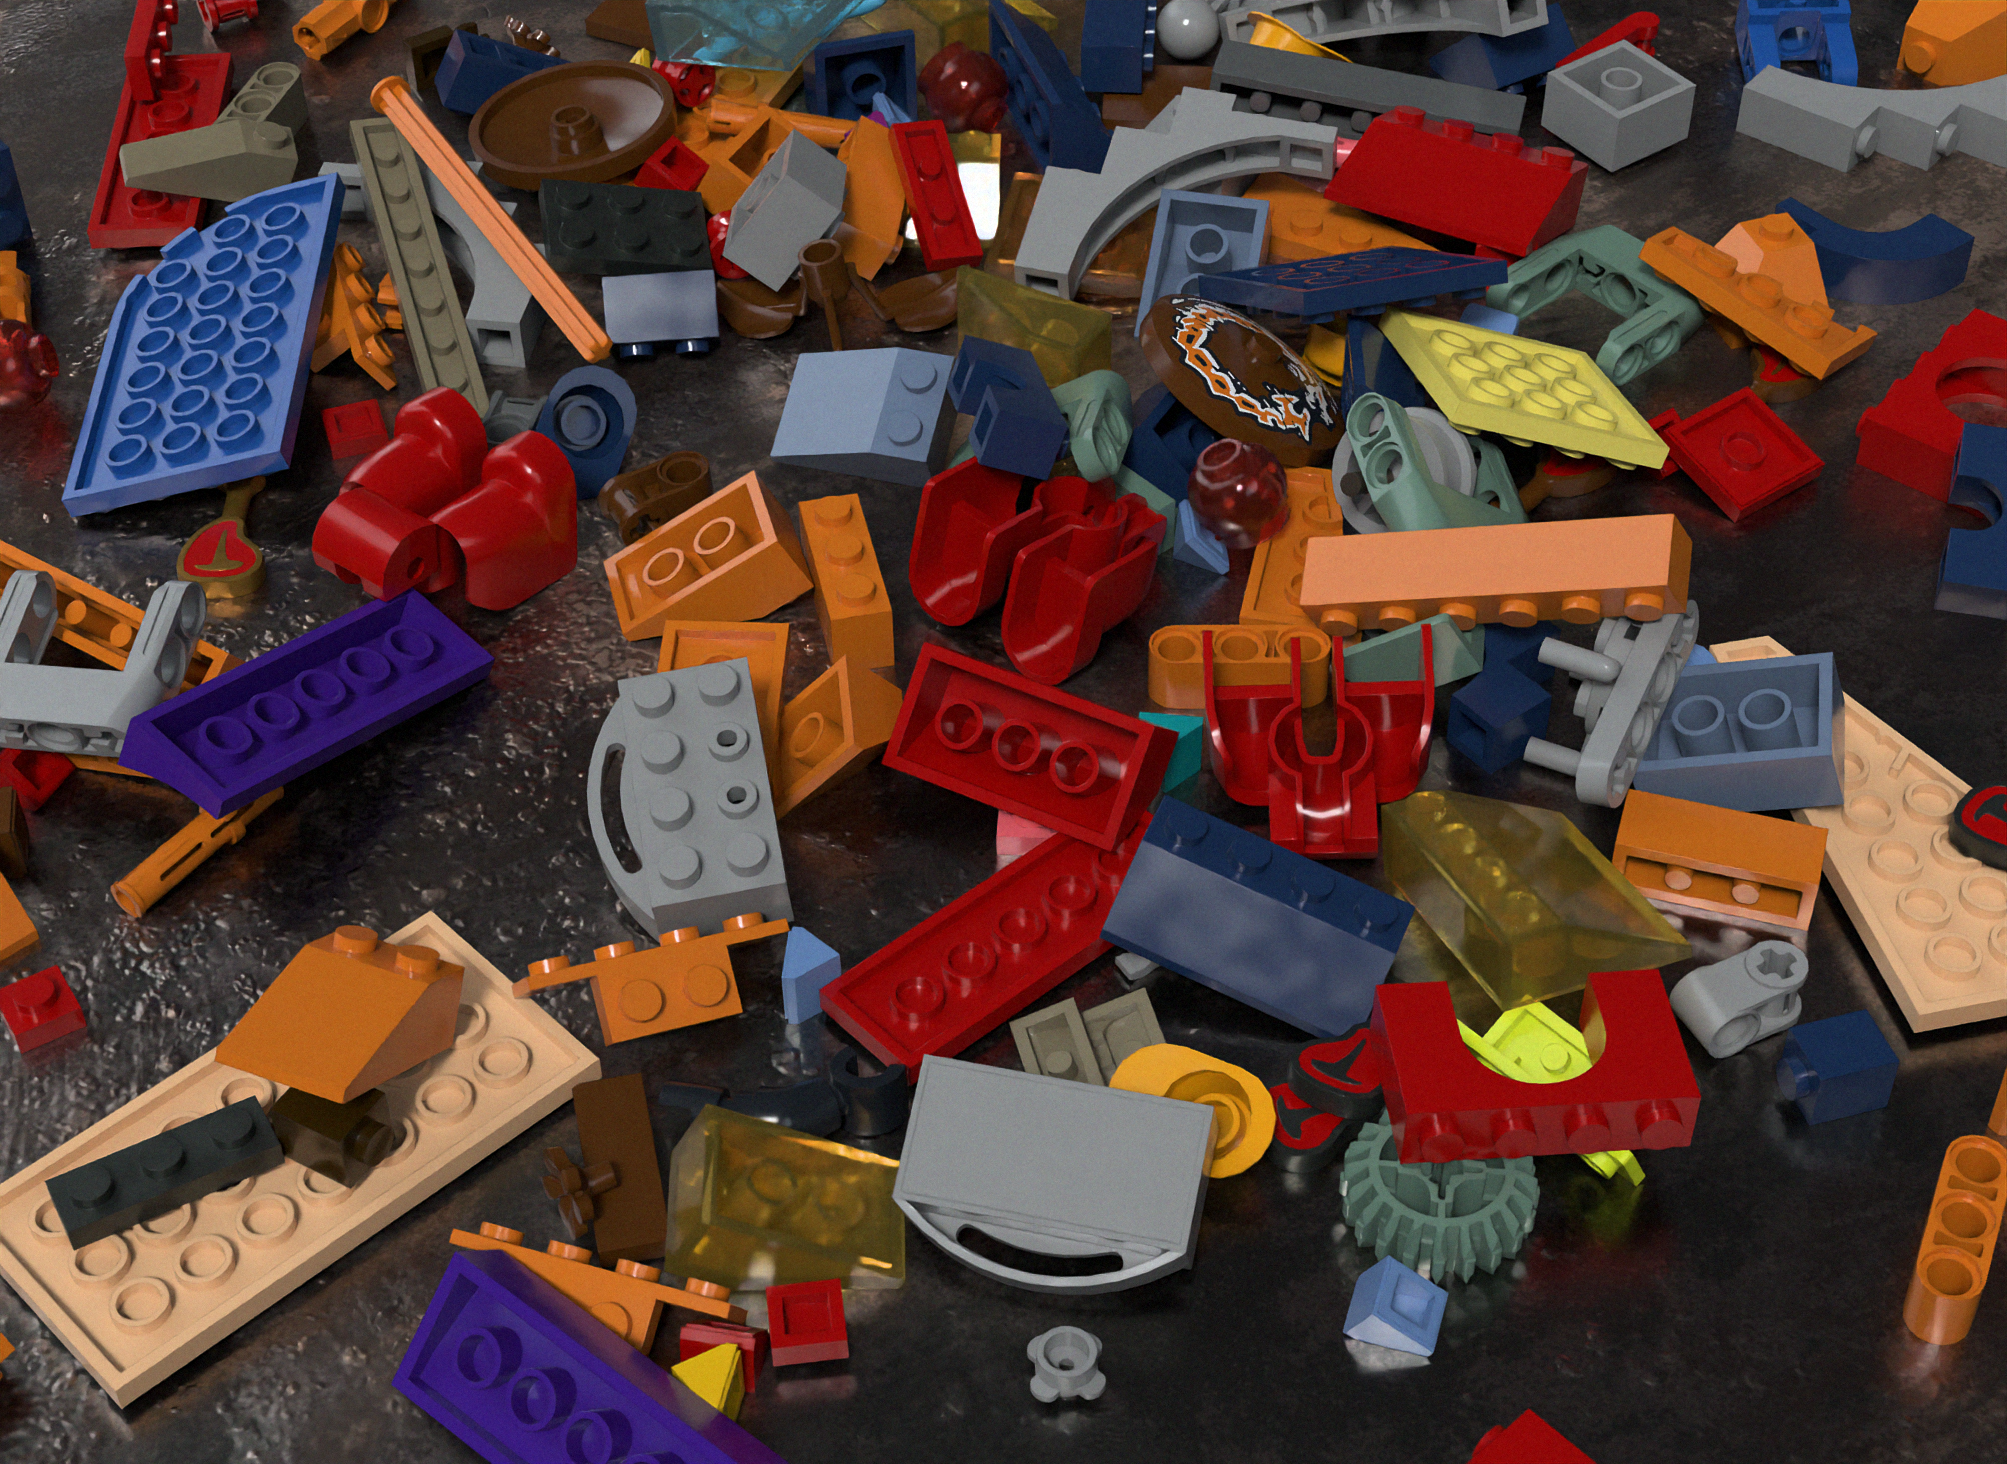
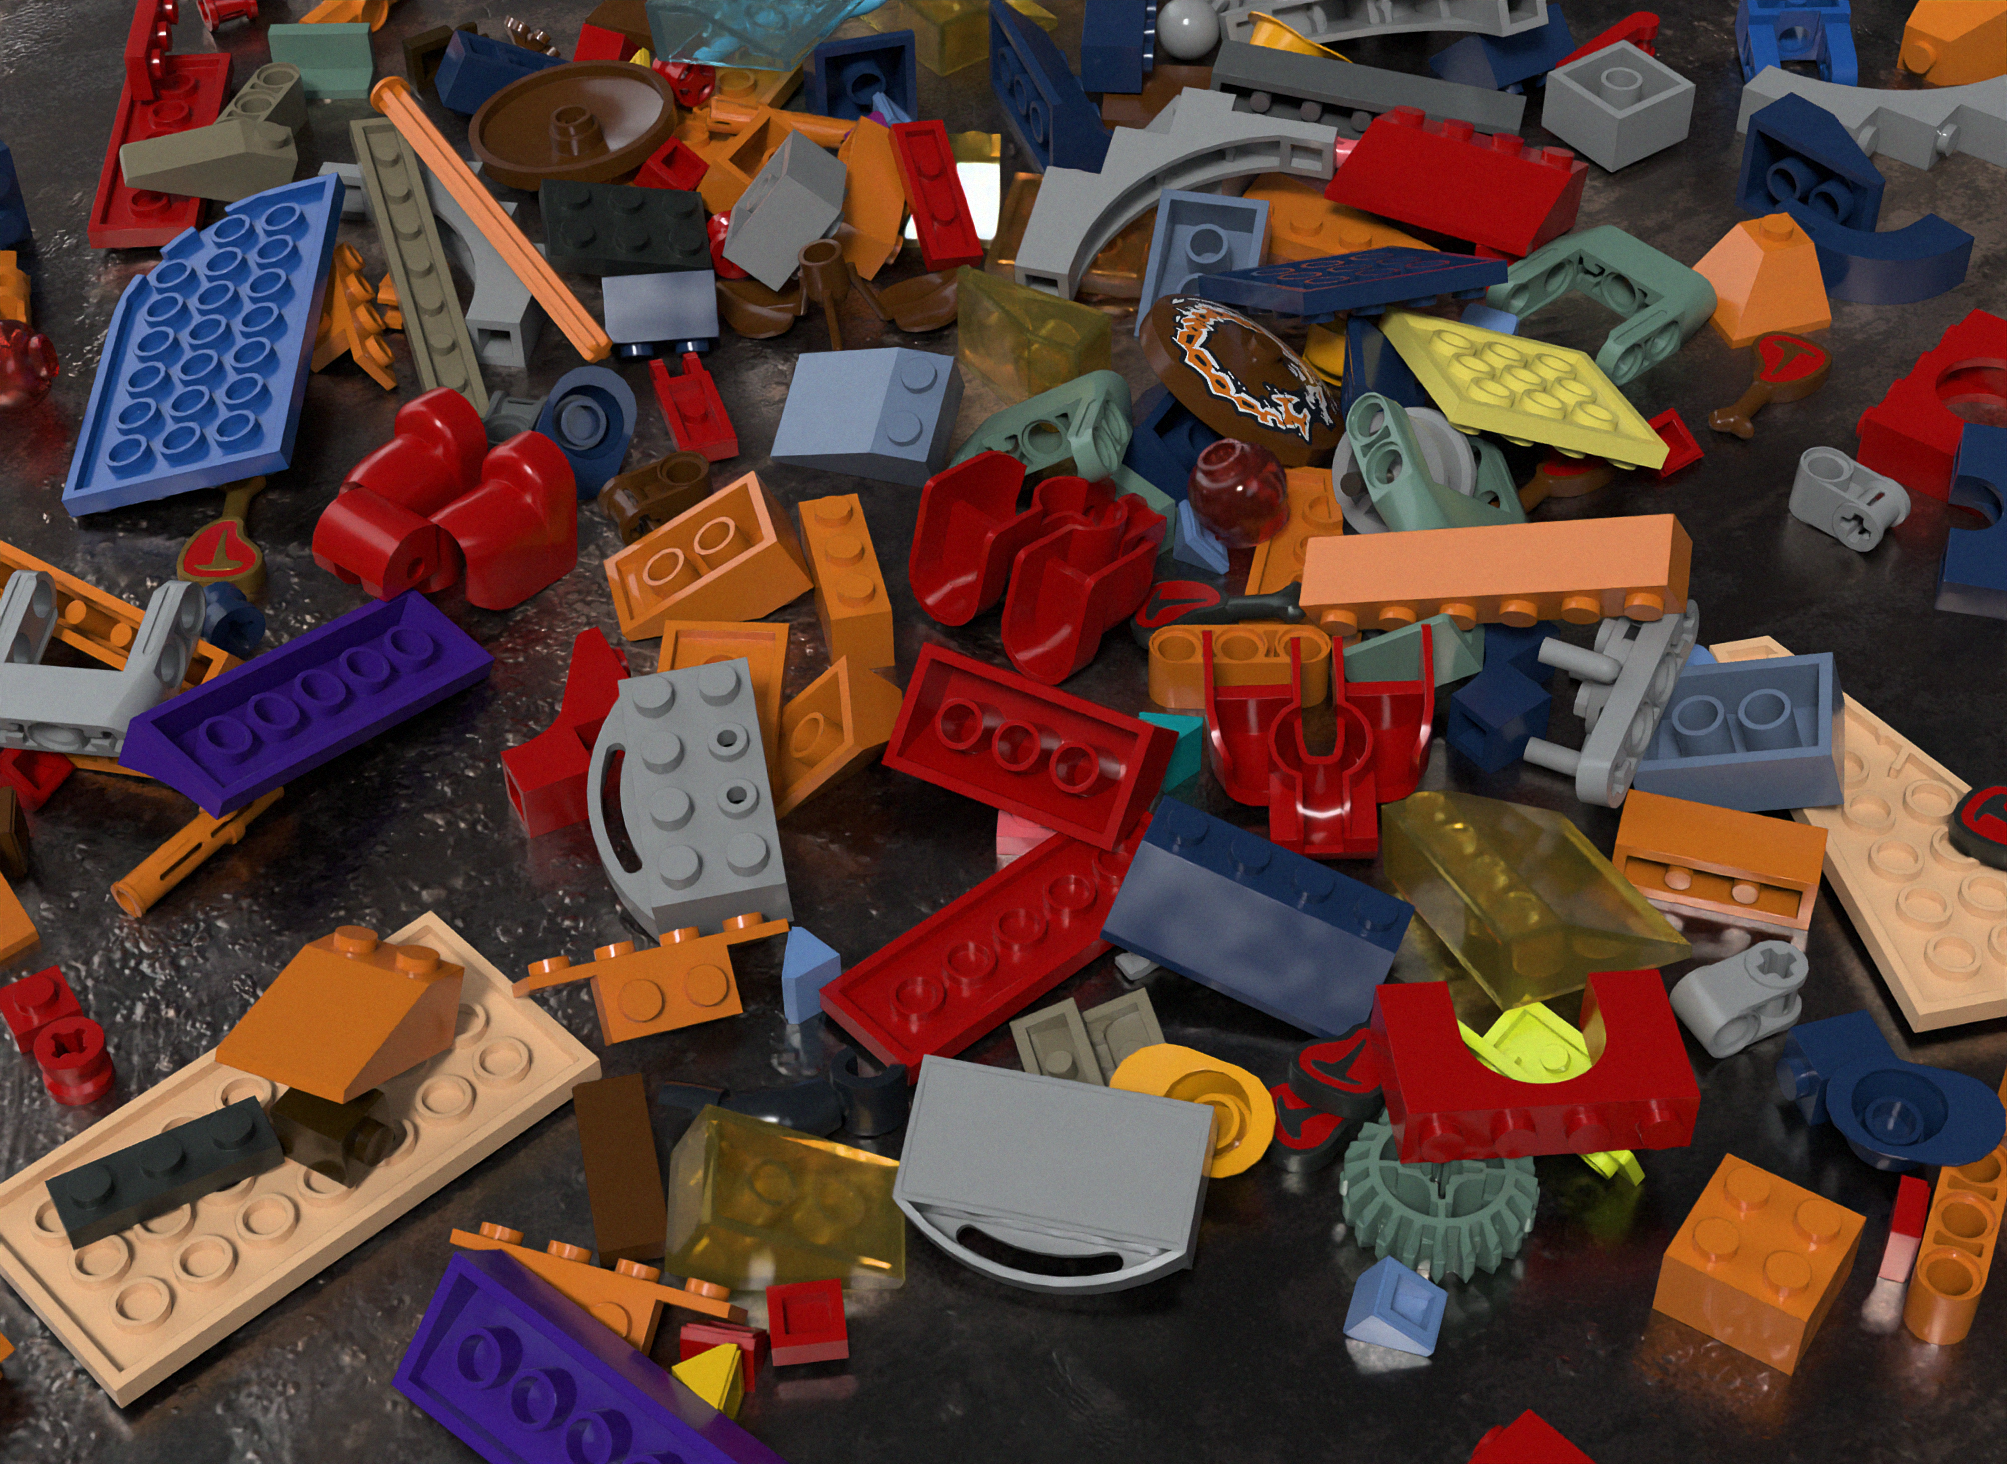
(74, 1060): none -> red wheel
(231, 620): none -> dark blue wheel
(331, 57): none -> sand green panel
(354, 428): red tile -> none
(550, 773): none -> red arch
(575, 1188): reddish brown plant -> none
(603, 44): none -> red slope
(693, 409): none -> red hinge
(964, 89): clear red piece -> none
(1012, 405): dark blue arch -> none
(1066, 1347): light grey plate -> none
(1204, 602): none -> pearl dark grey piece
(1741, 454): red tile -> none
(1756, 303): orange wing -> none
(1758, 1263): none -> orange brick
(1807, 156): none -> dark blue slope
(1841, 498): none -> light grey piece
(1904, 1229): none -> red tile
(1913, 1114): none -> dark blue piece

